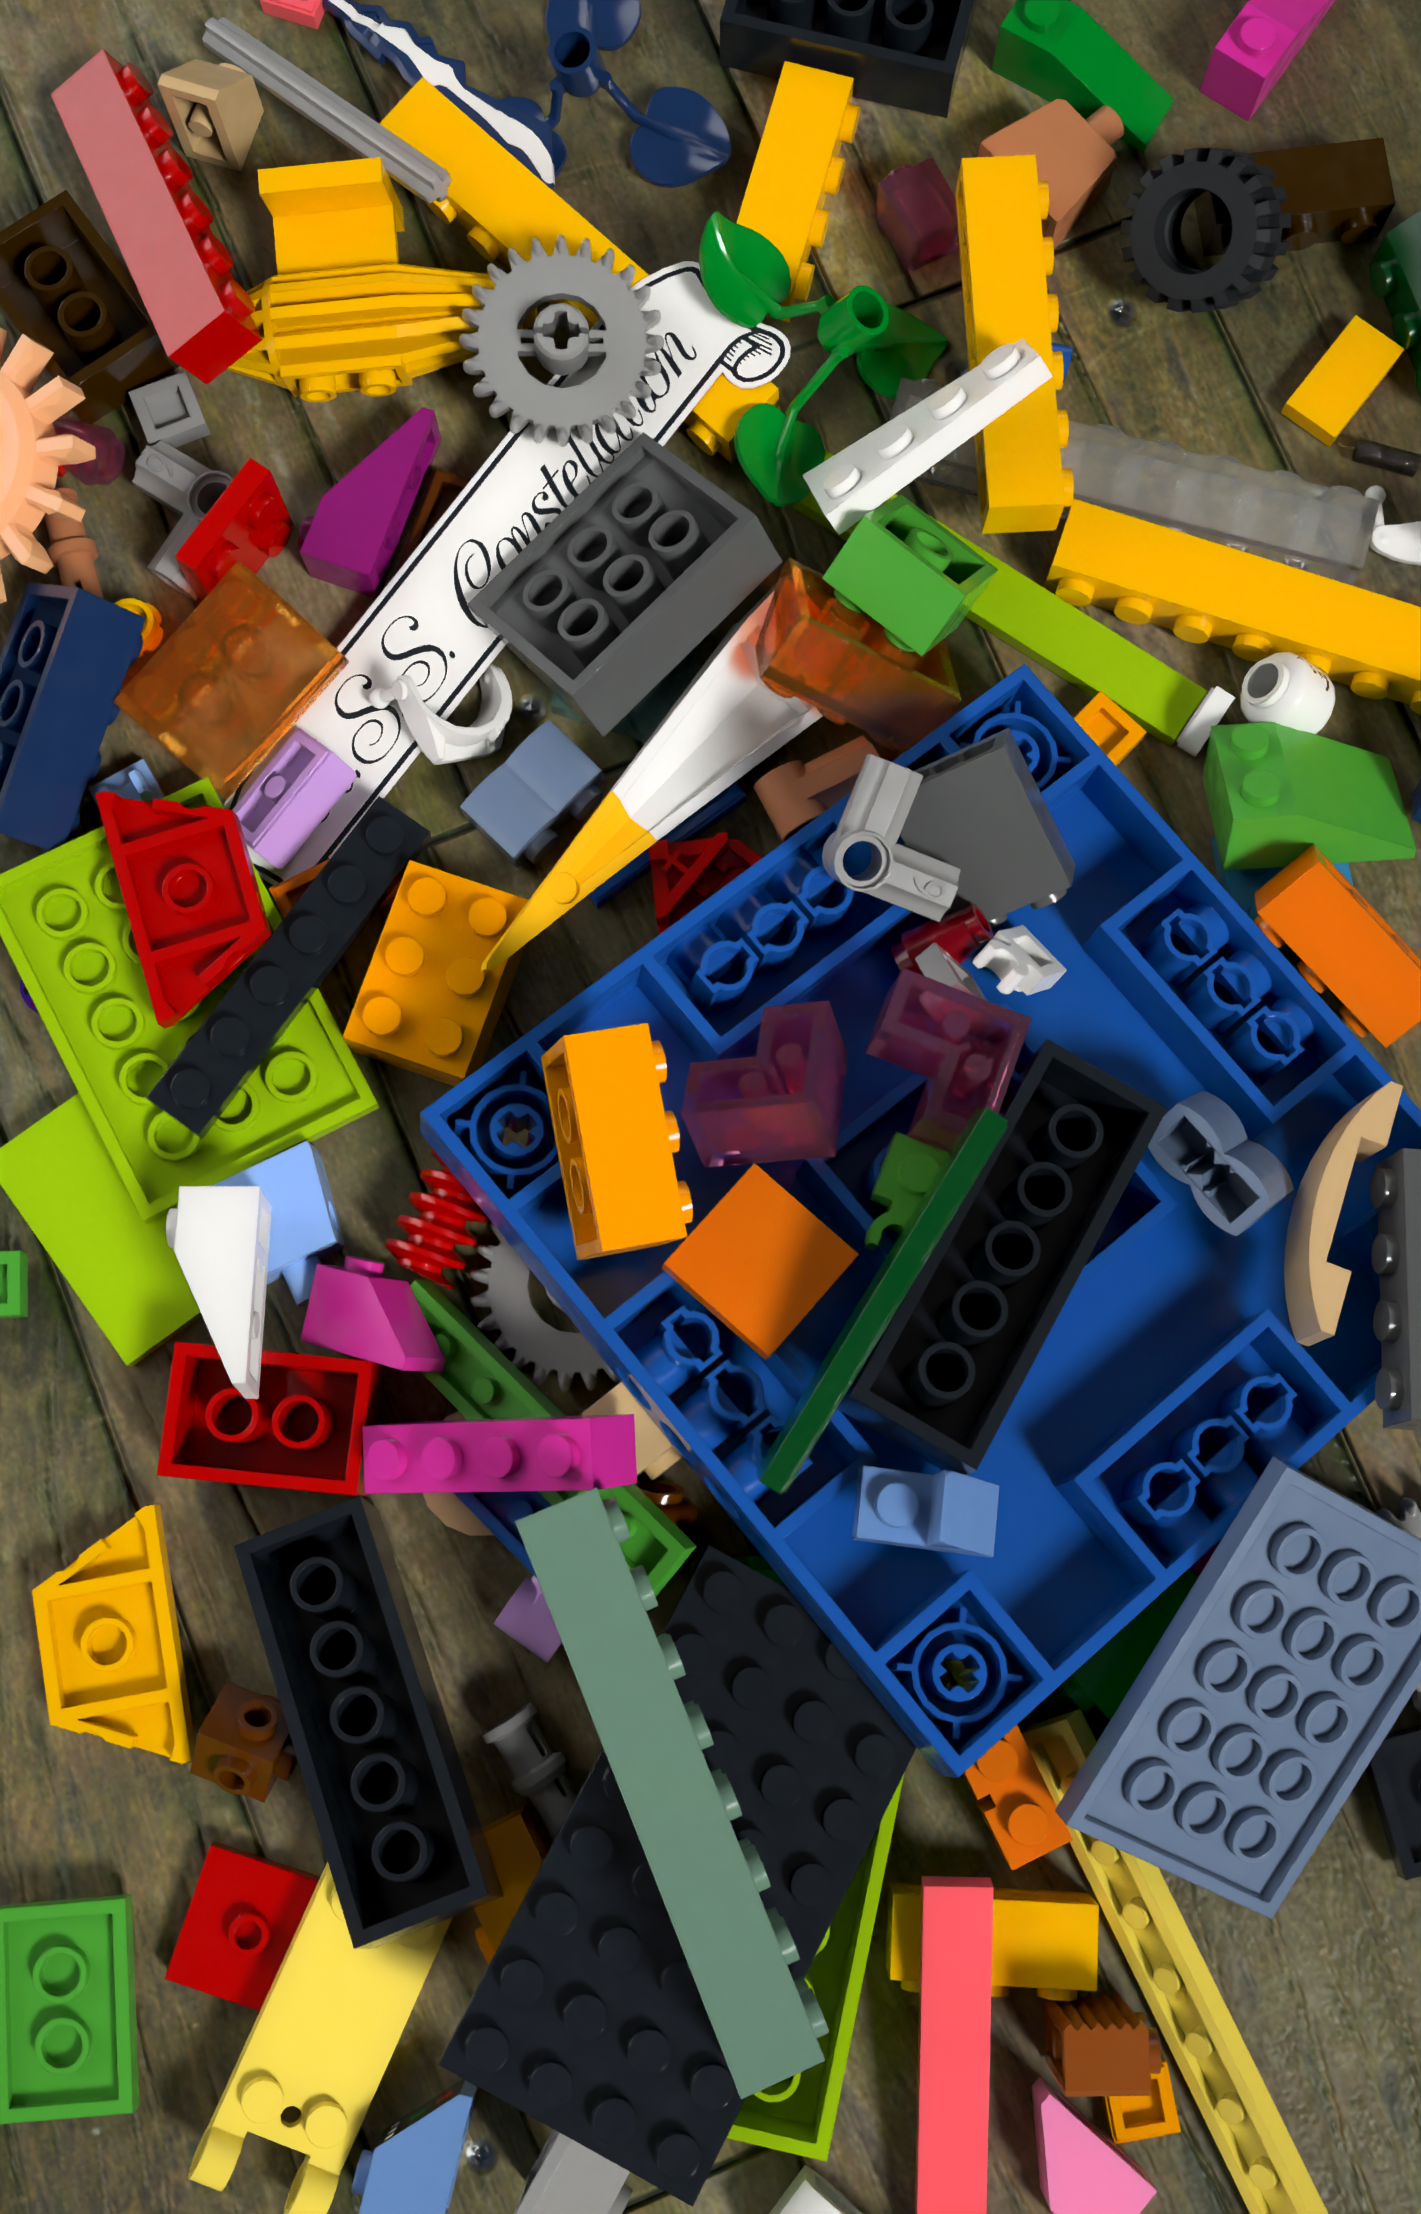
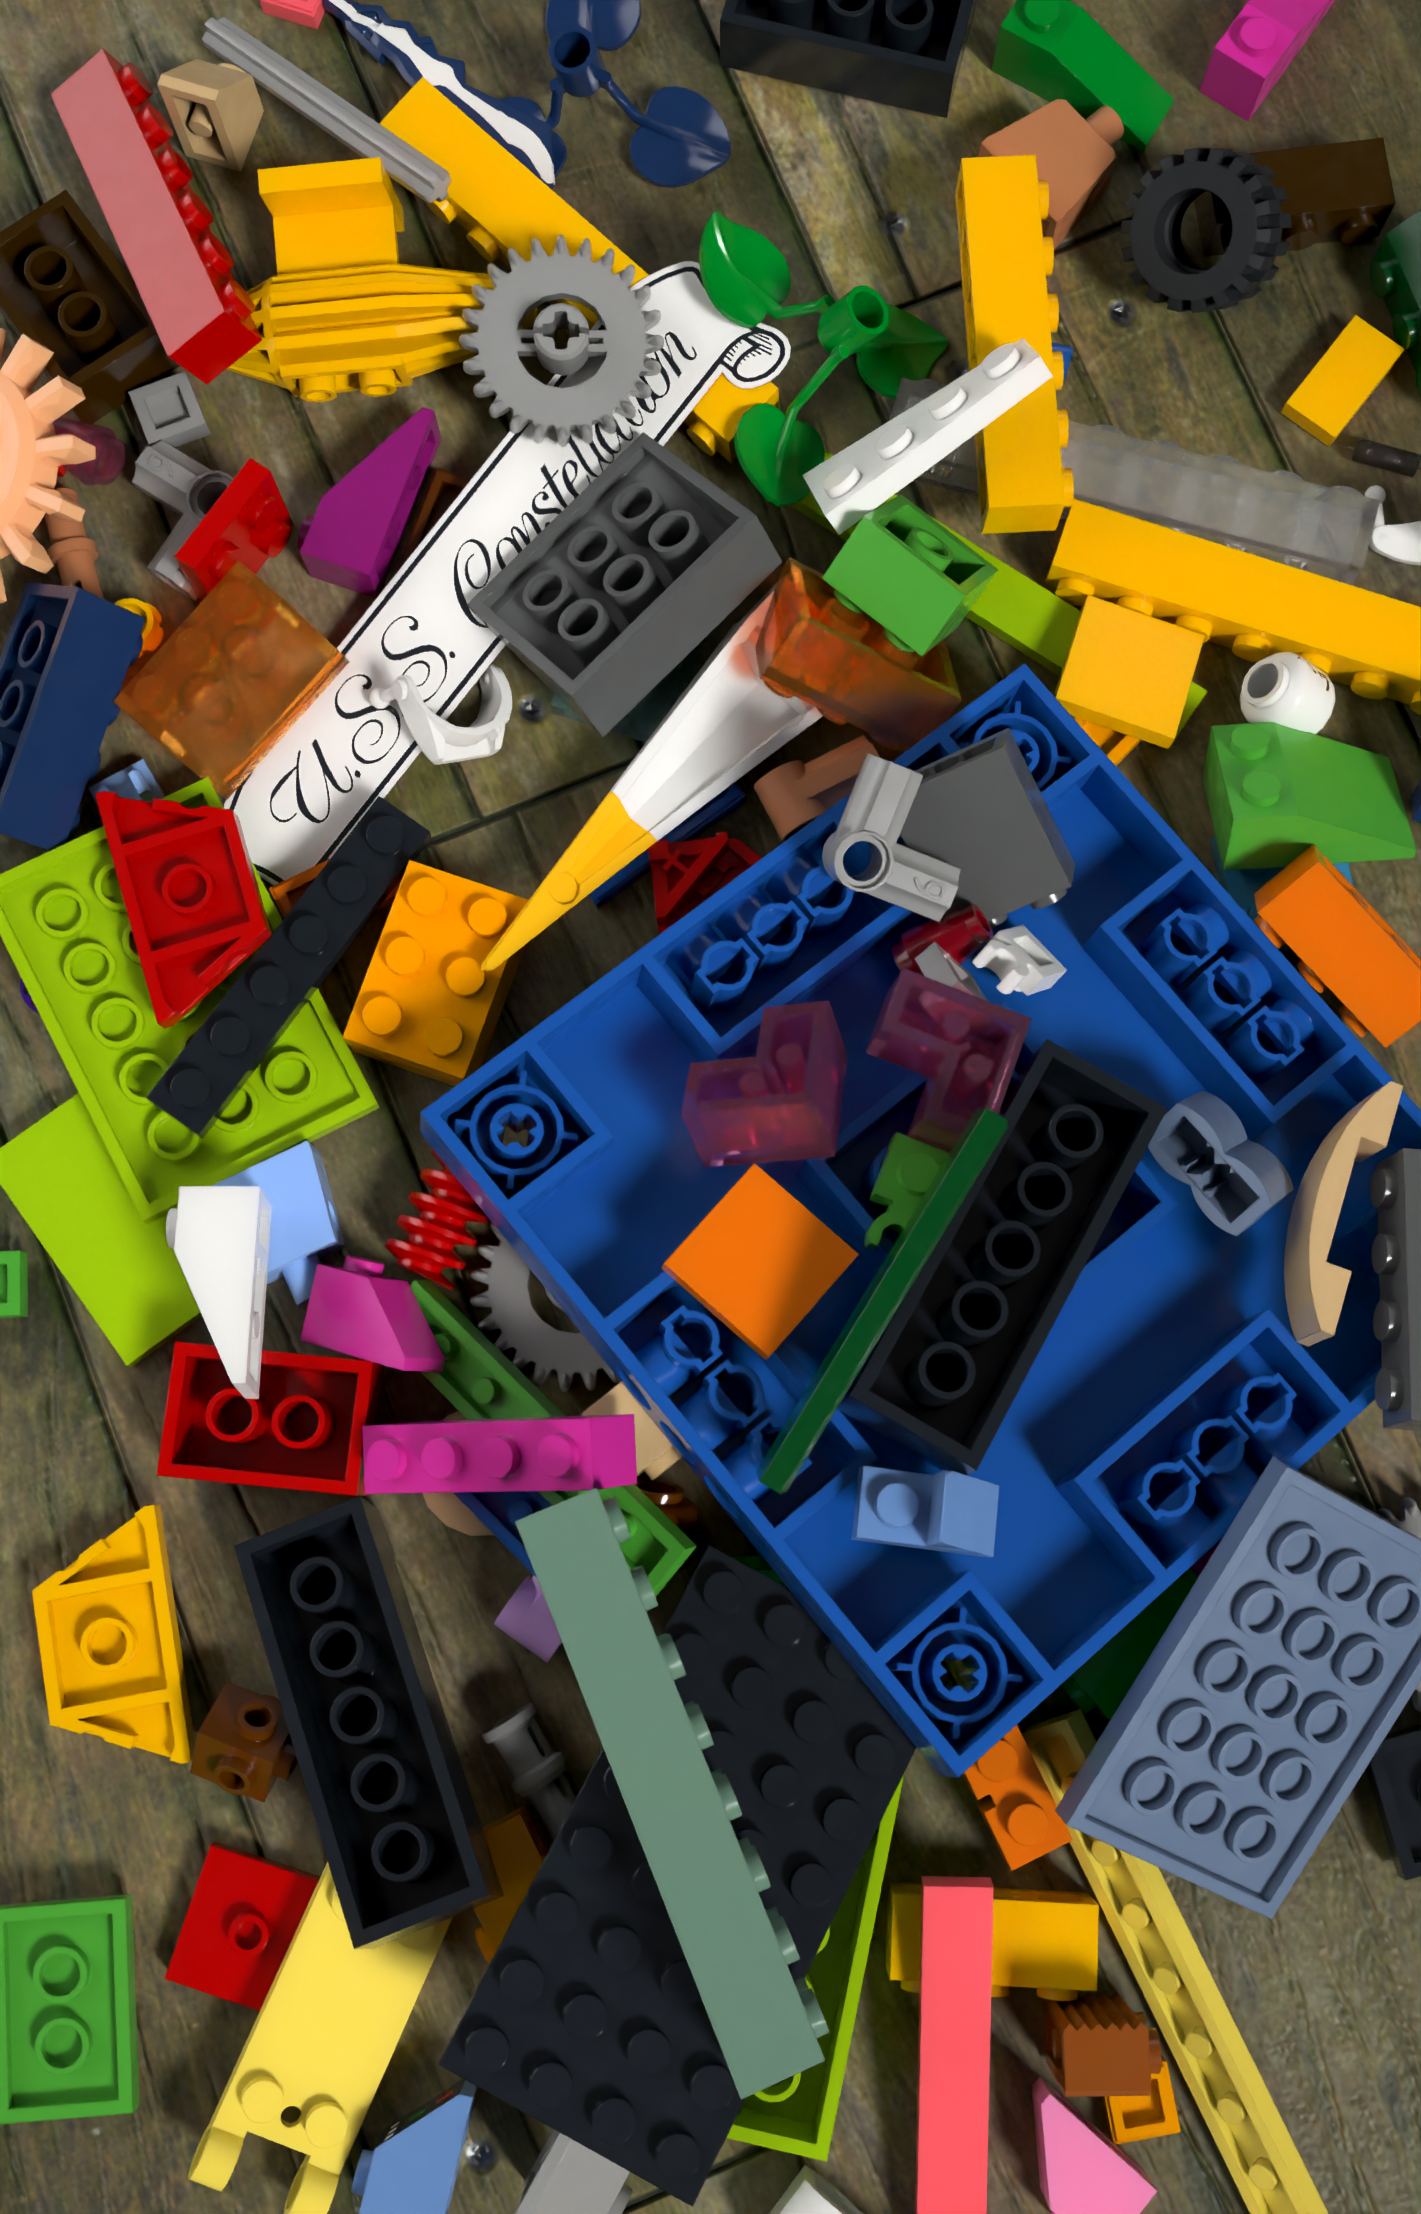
(292, 798): lavender slope -> none
(534, 795): sand blue brick -> none
(615, 1141): light orange brick -> none
(800, 166): yellow brick -> none
(918, 214): clear pink brick -> none
(1128, 671): none -> yellow tile
(1207, 715): white tile -> none

